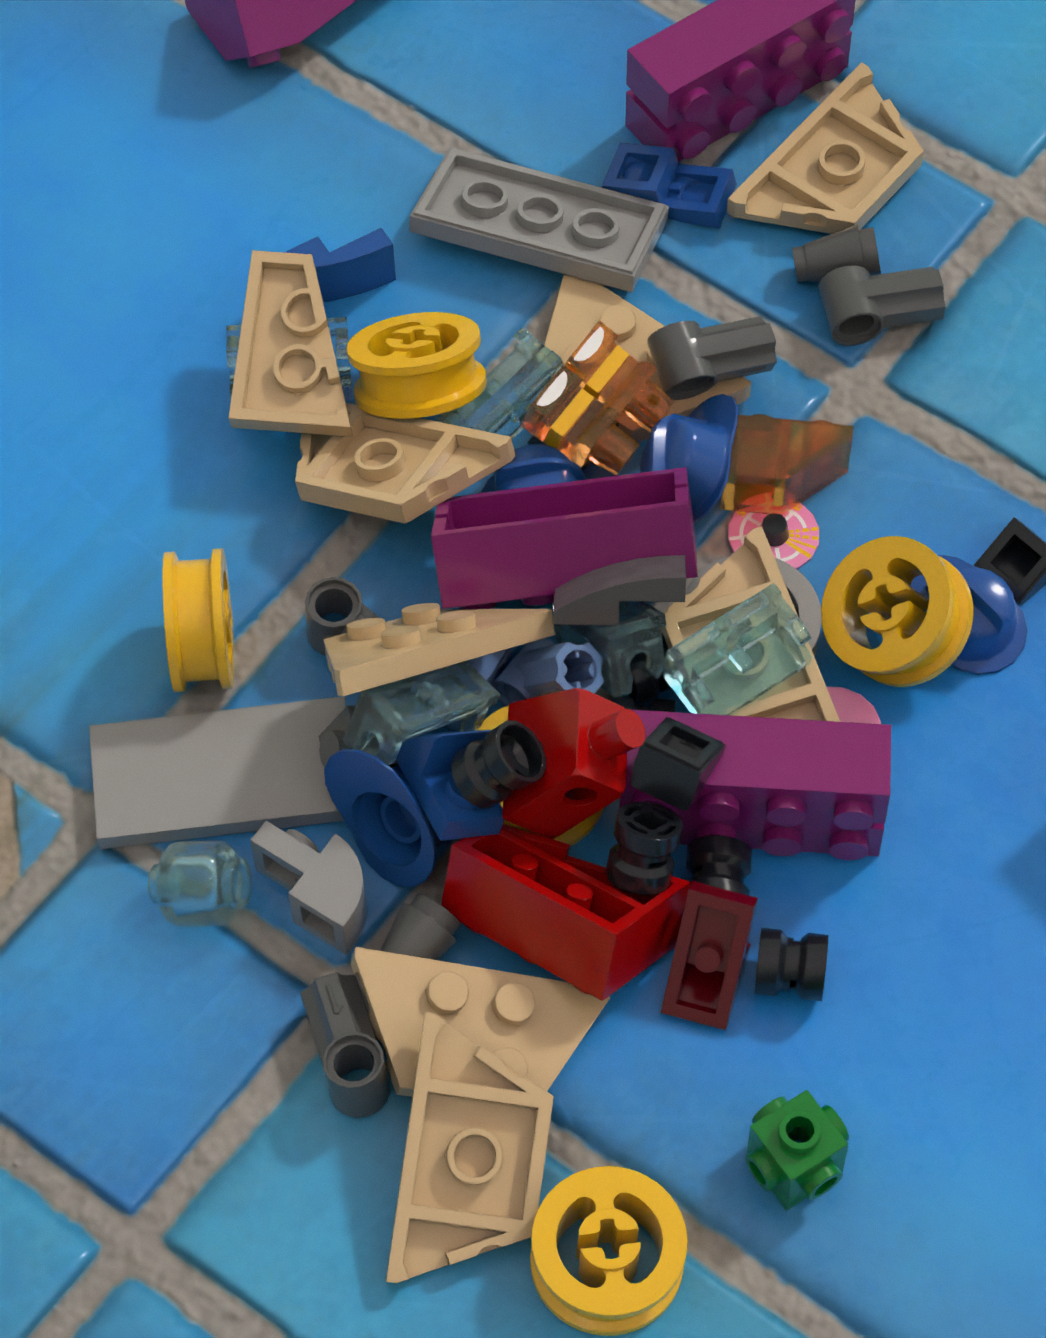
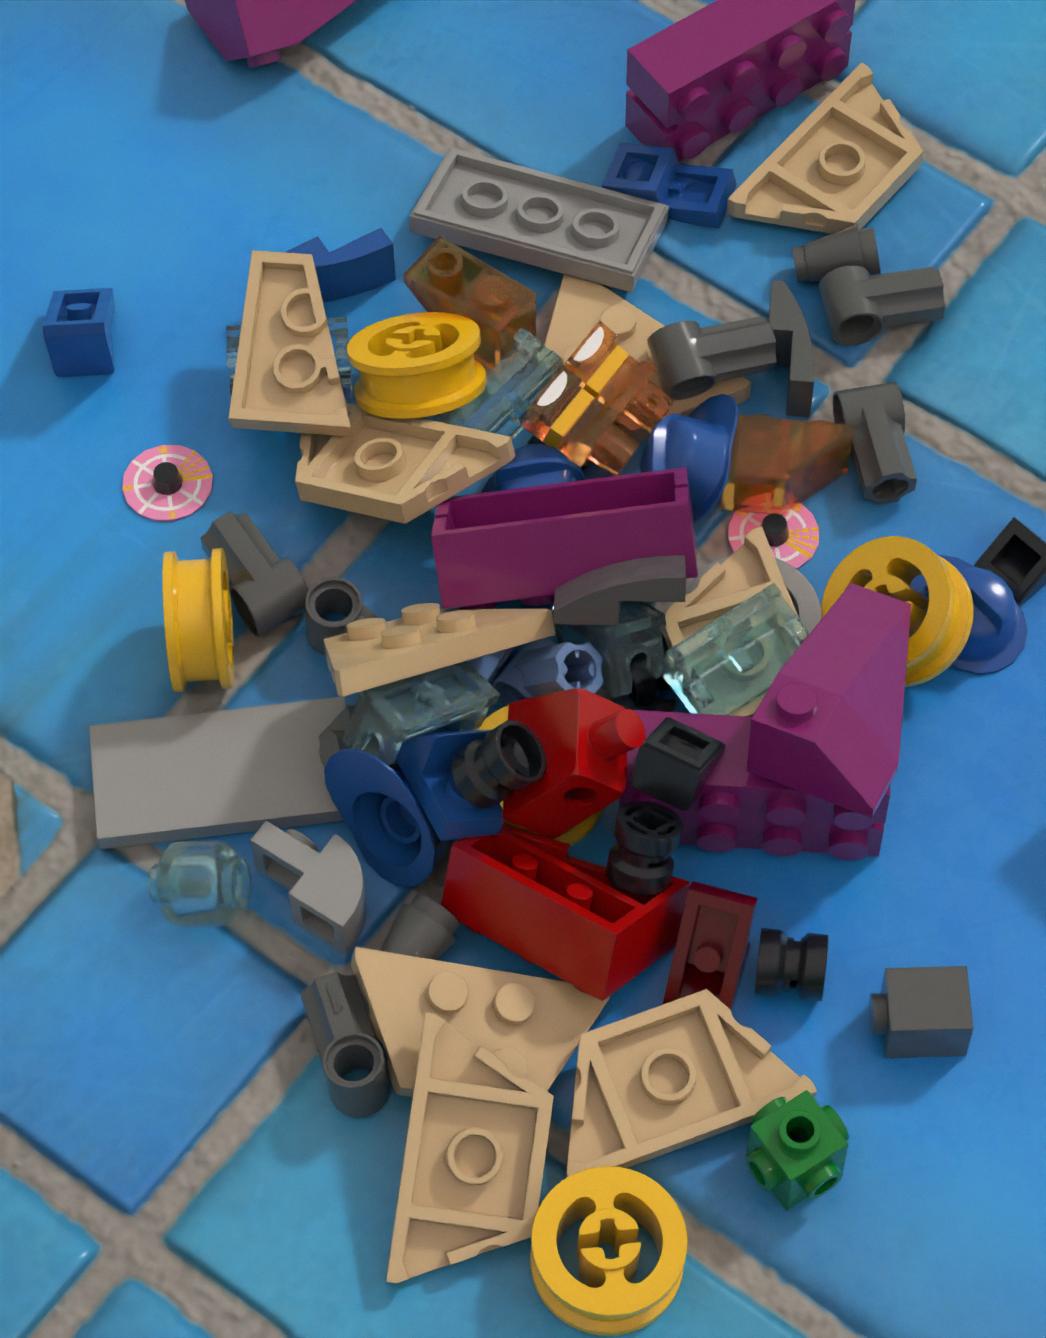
(80, 332): none -> blue slope
(167, 483): none -> bright pink piece
(260, 583): none -> dark grey piece
(463, 285): none -> clear orange slope
(670, 1082): none -> tan wing
(719, 862): black wheel -> none
(792, 348): none -> dark grey slope
(838, 705): none -> magenta wedge
(877, 440): none -> dark grey piece
(923, 1012): none -> dark grey brick

